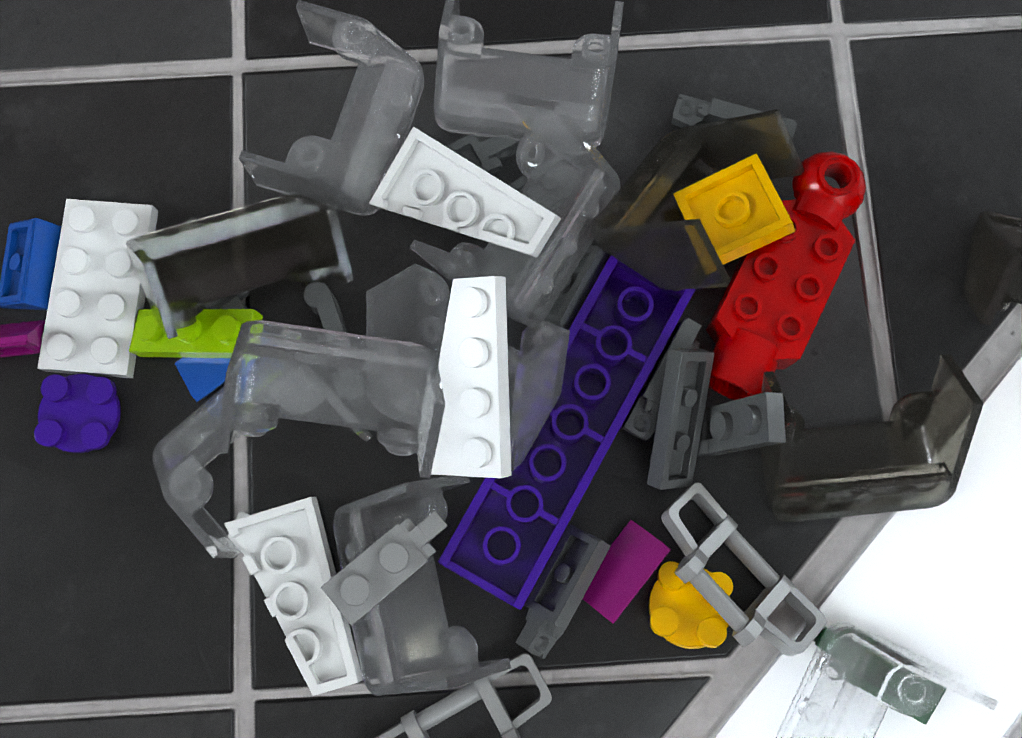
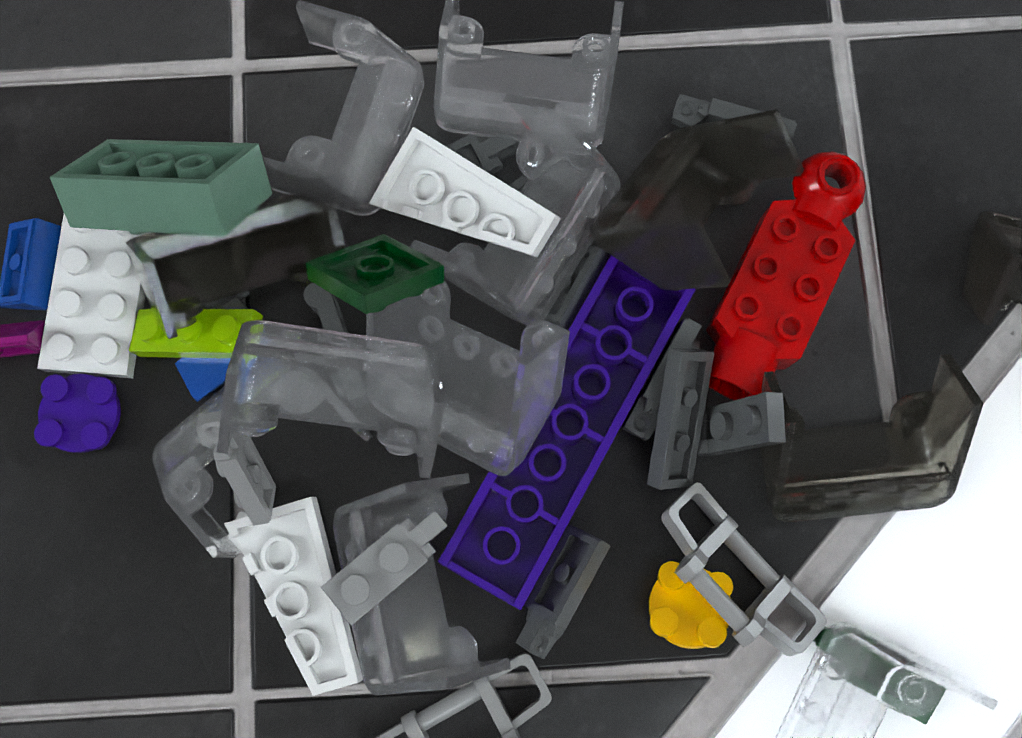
(163, 186): none -> sand green brick
(242, 468): none -> light grey hinge
(375, 273): none -> dark green plate
(475, 382): white wing -> none
(624, 570): magenta slope -> none
(737, 209): yellow plate -> none

